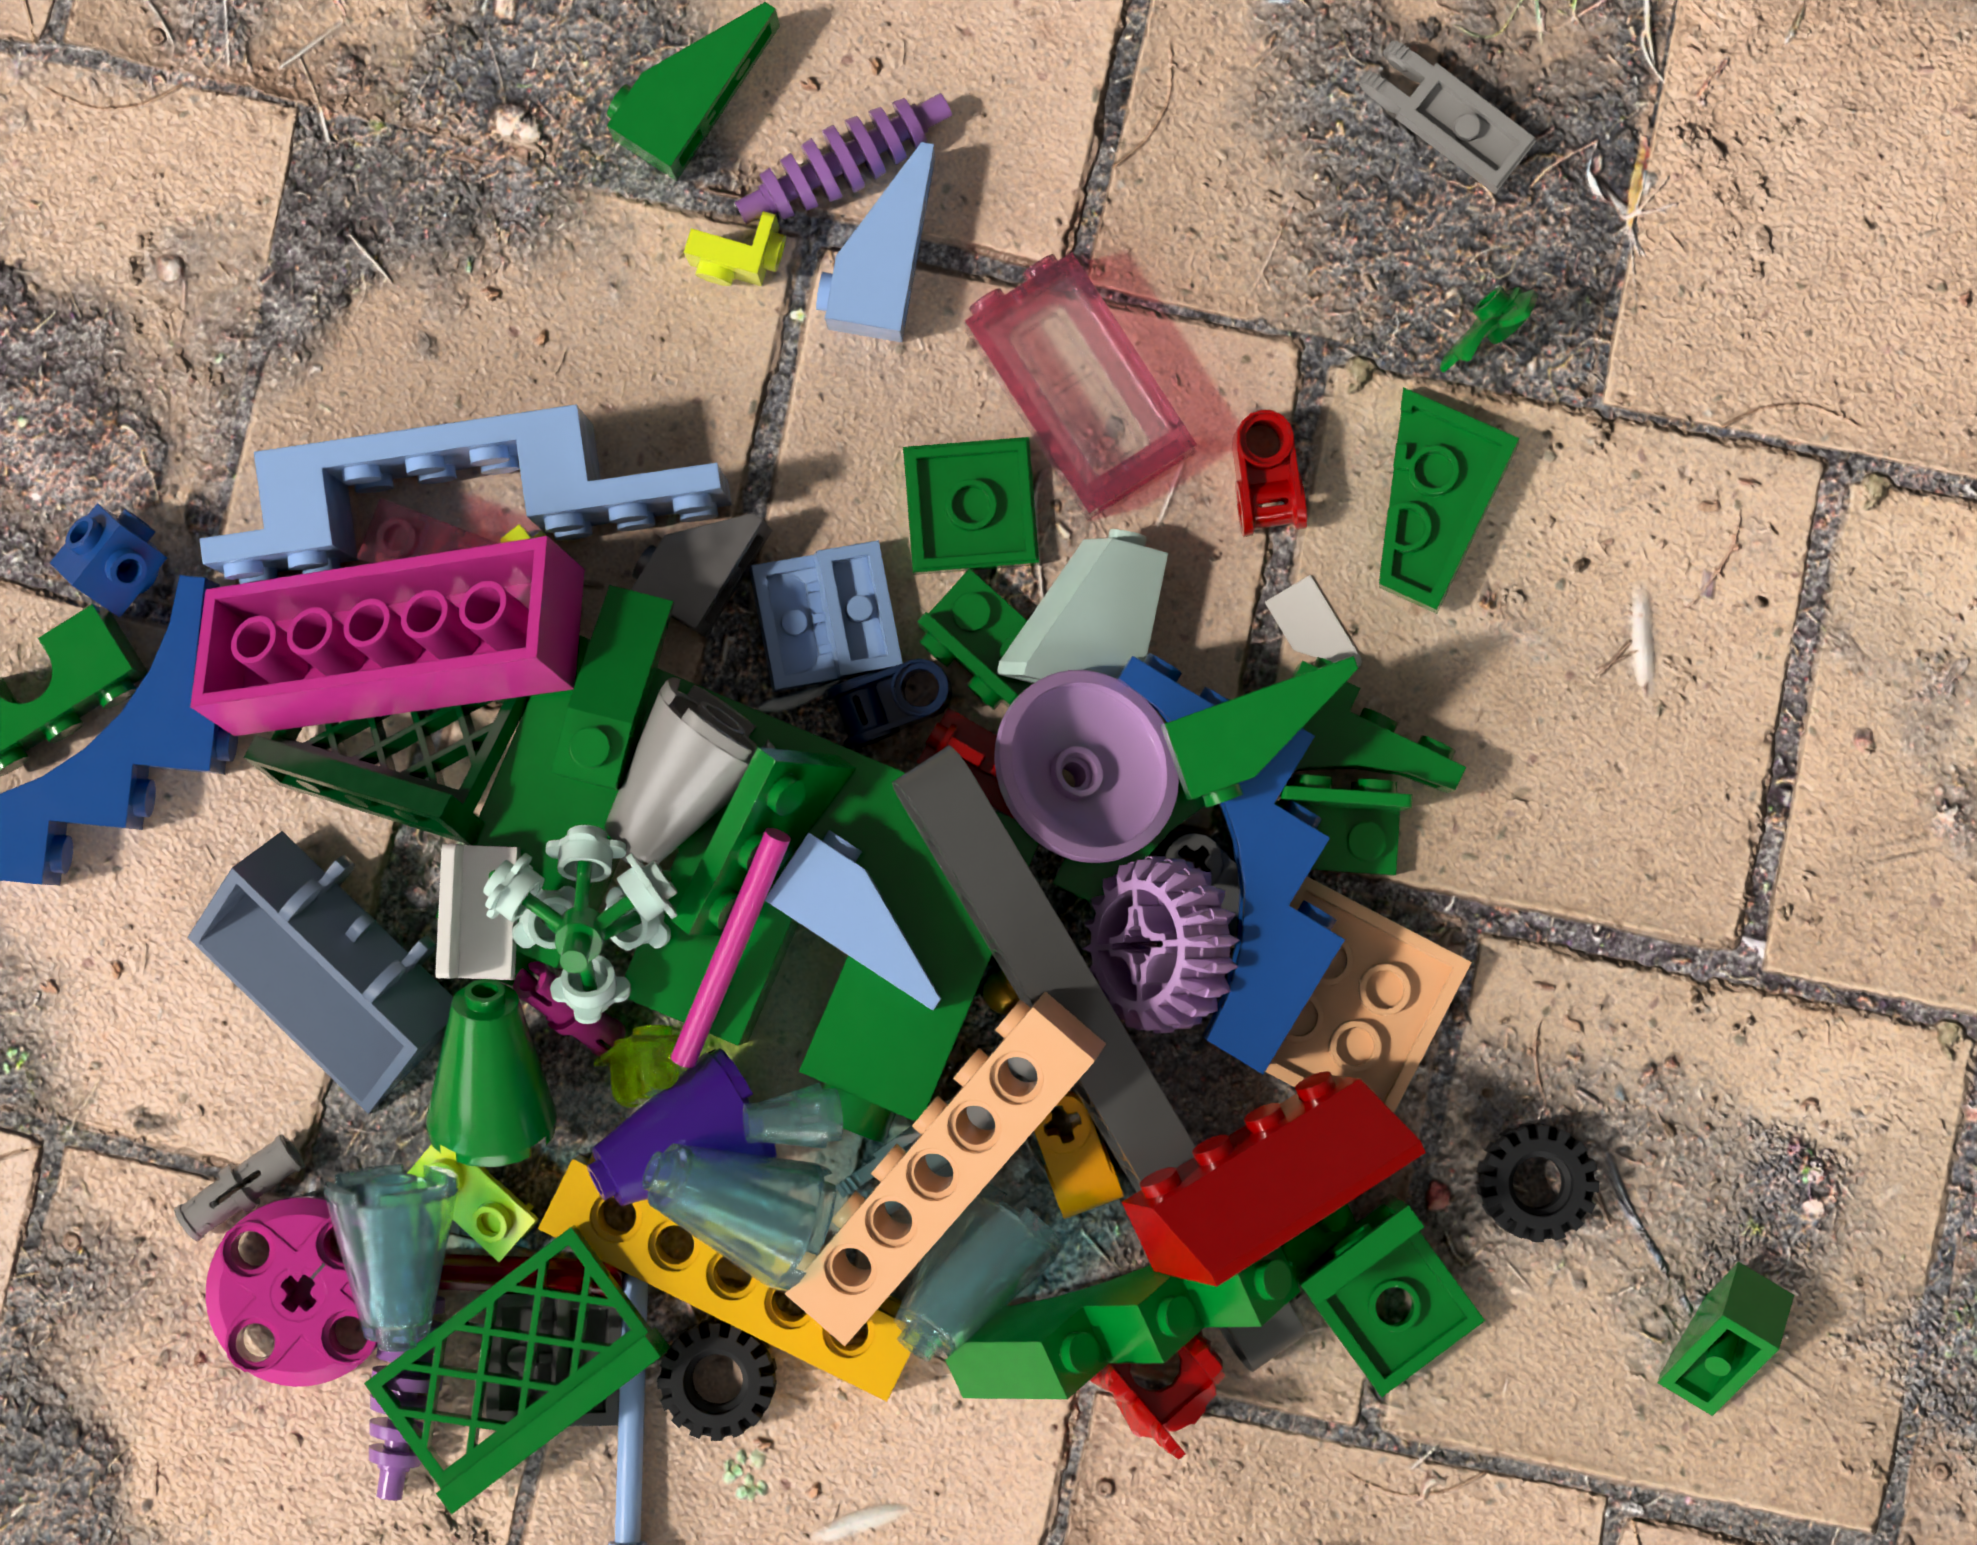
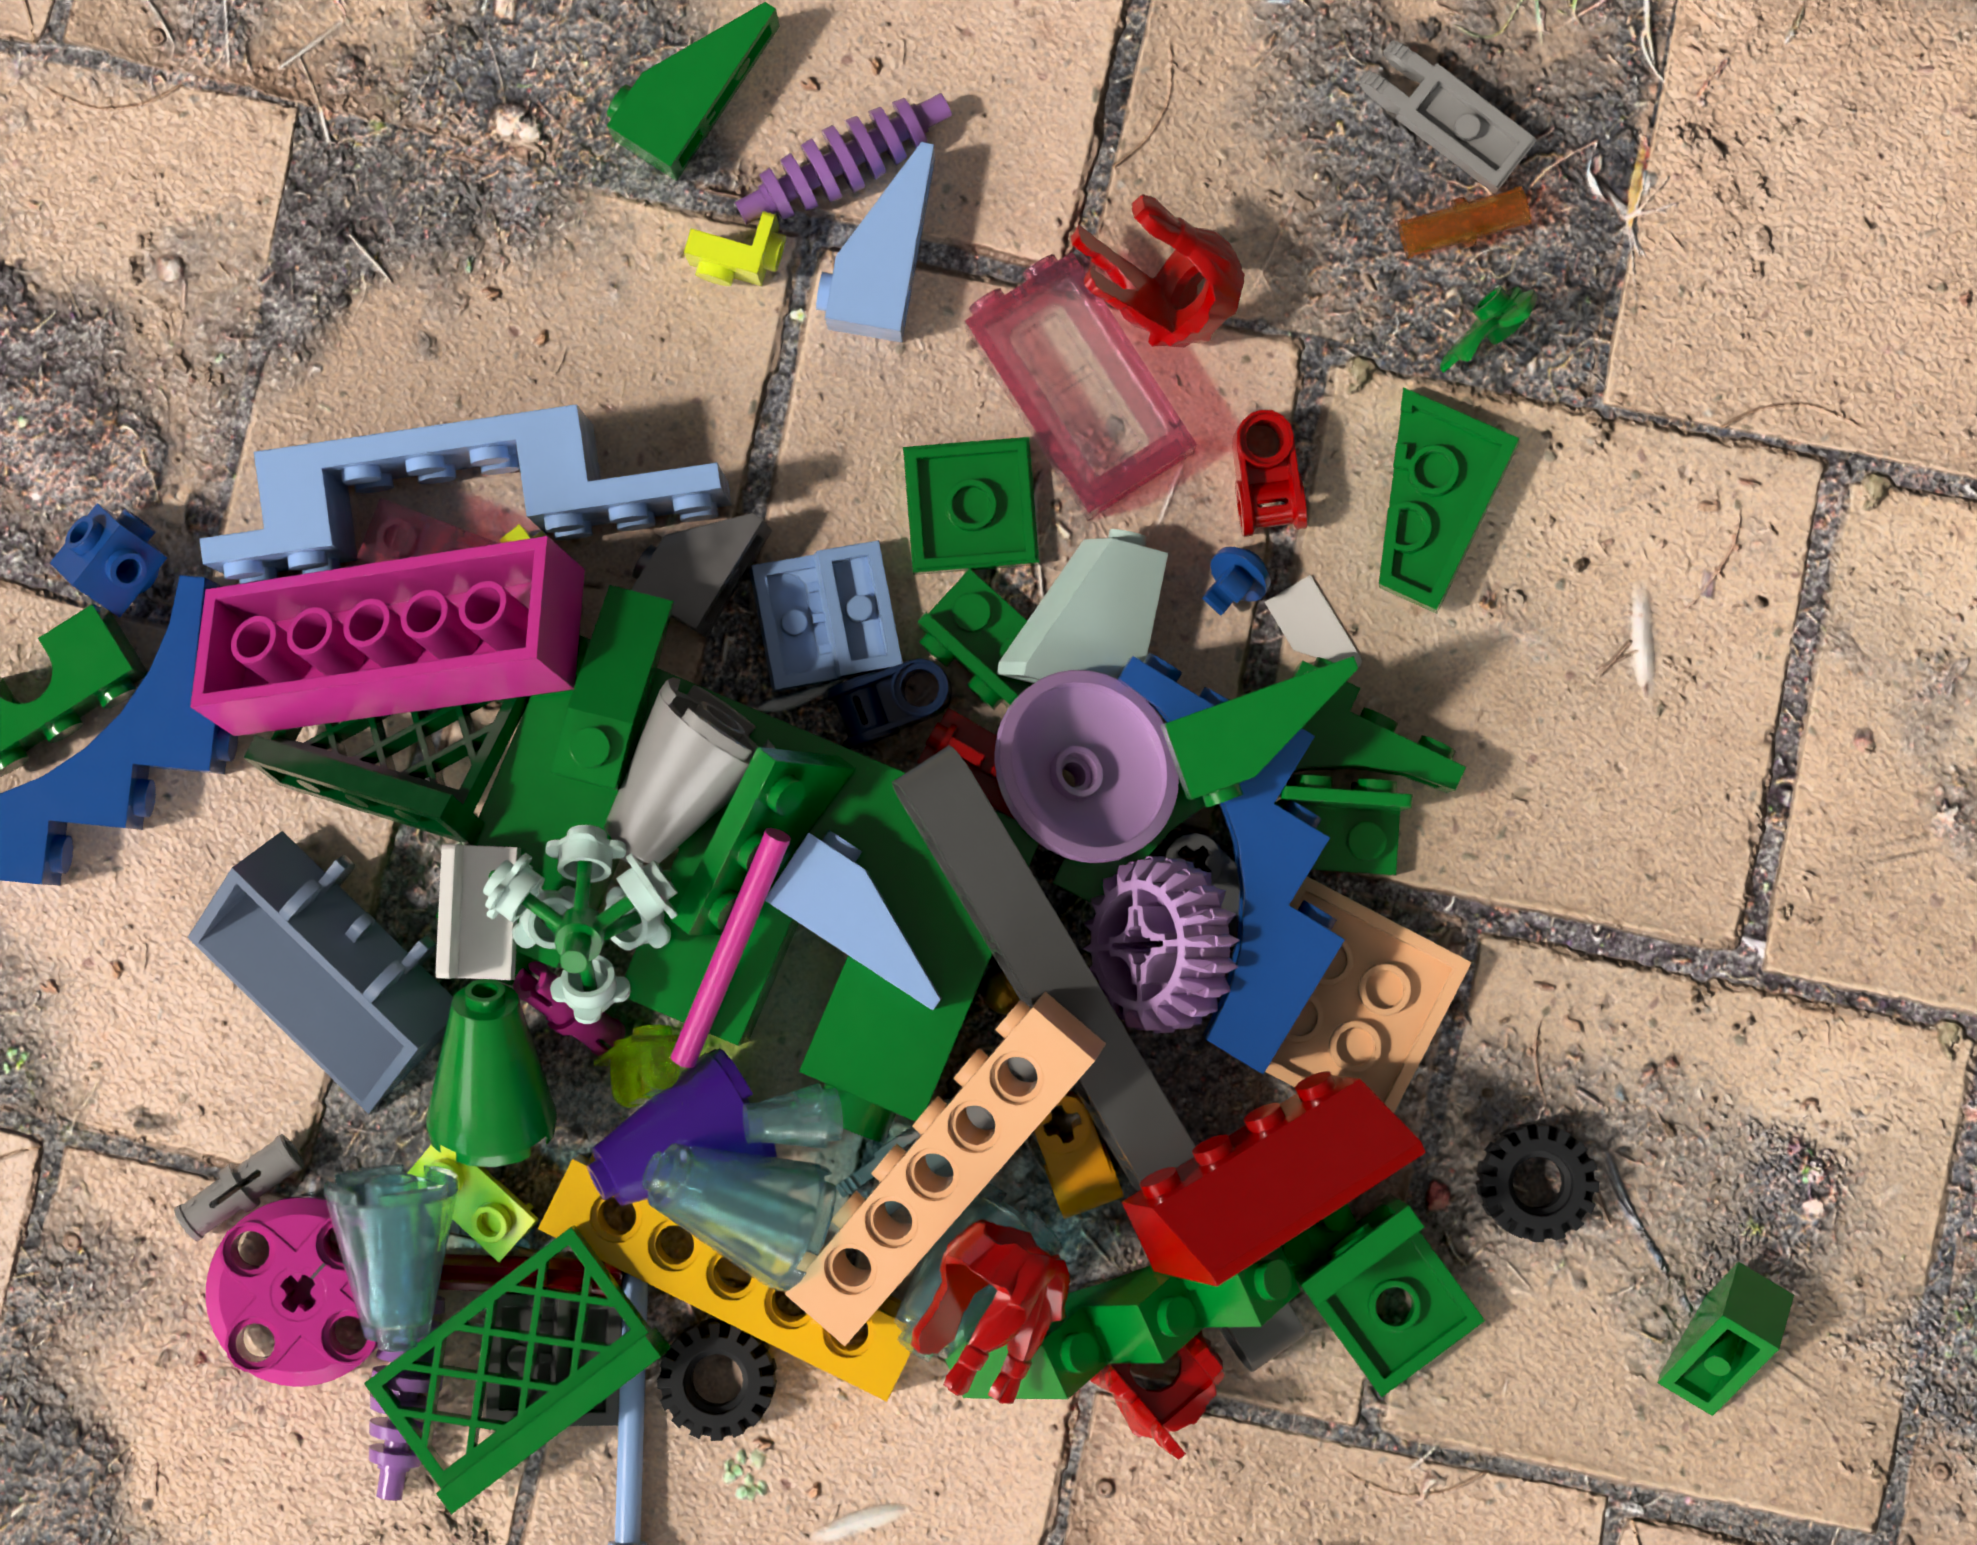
(1027, 1300): none -> red piece
(1169, 301): none -> red piece
(1237, 577): none -> blue plate
(1464, 222): none -> clear orange pin

